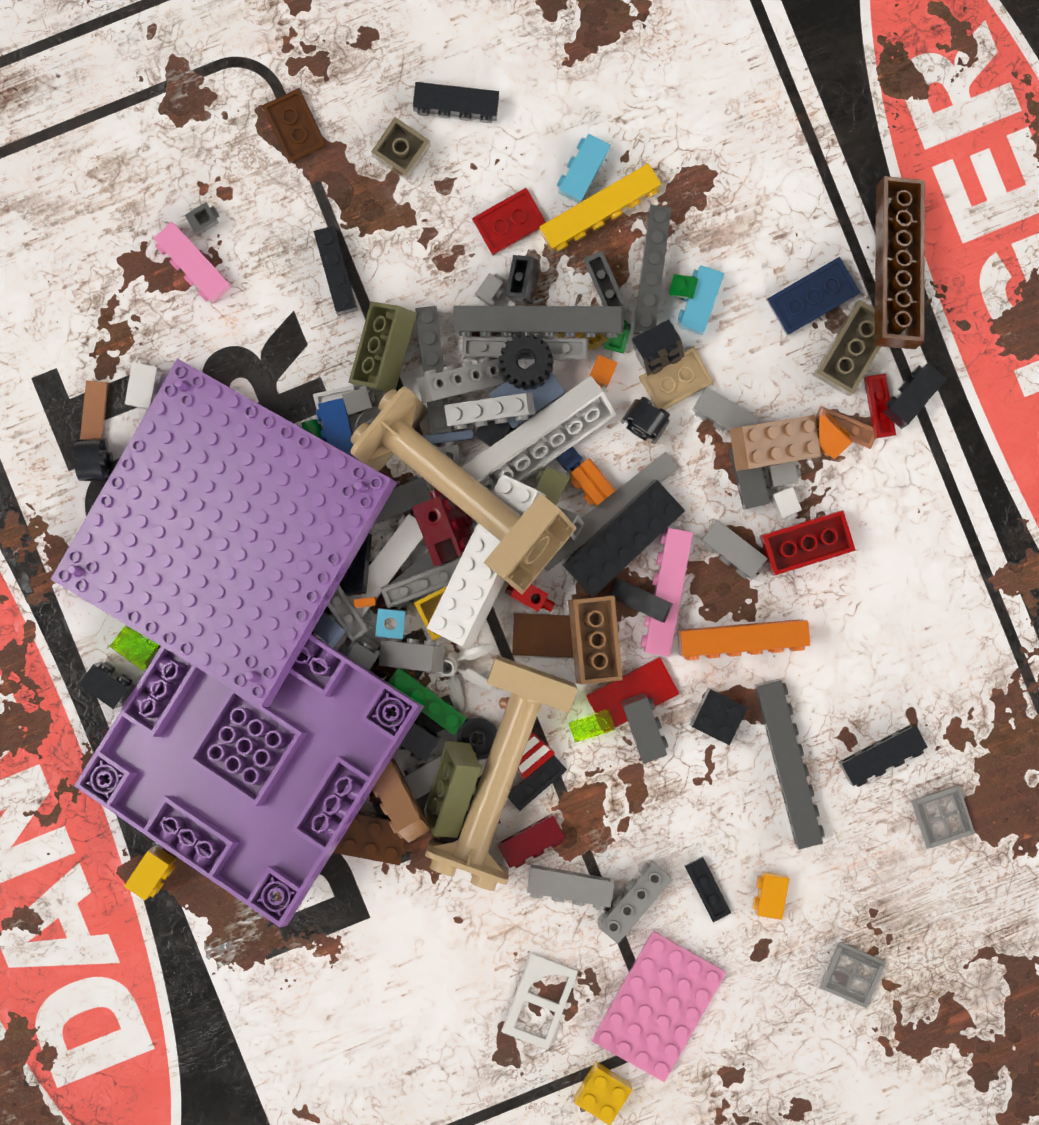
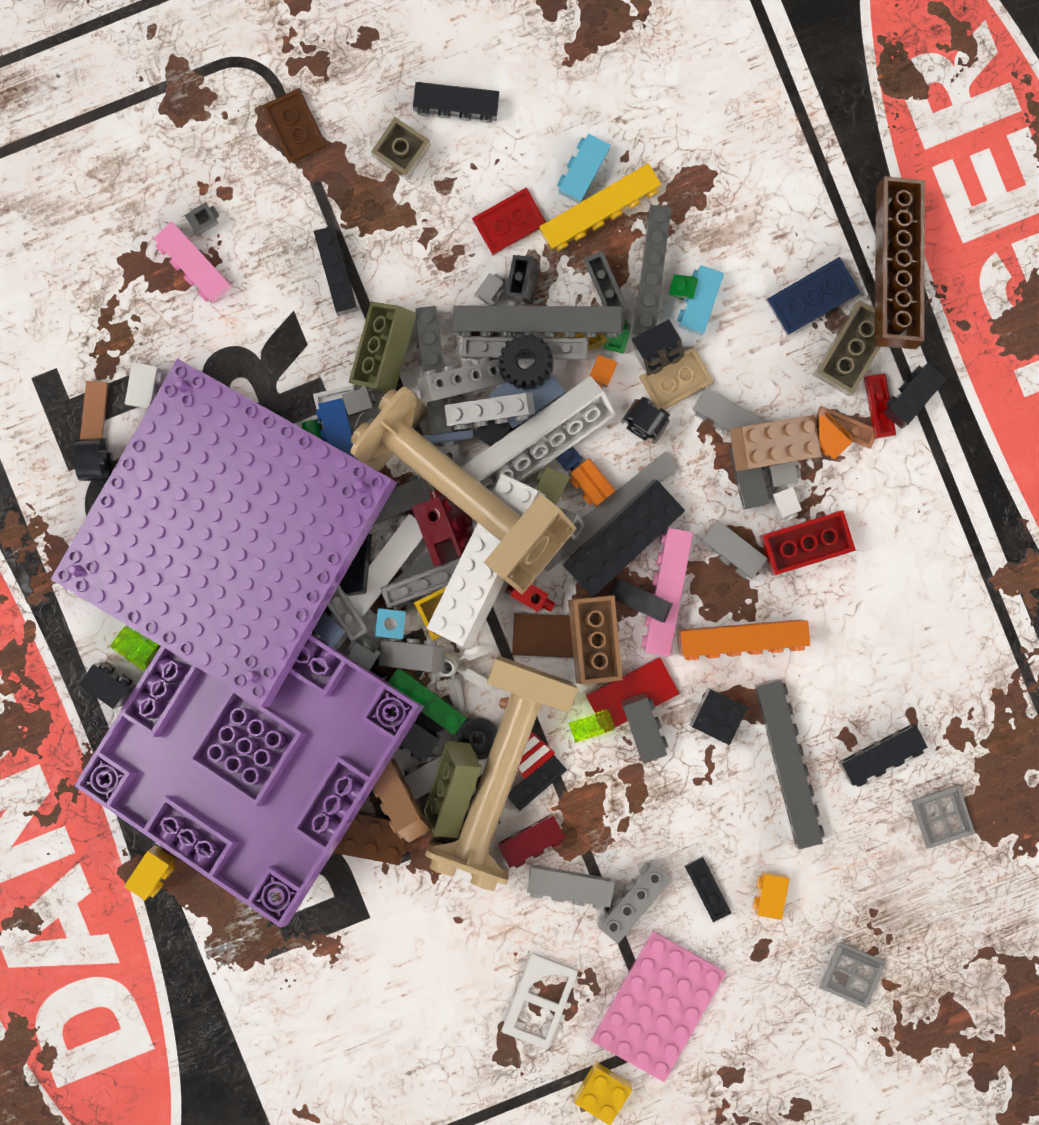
(365, 602): orange tile -> none

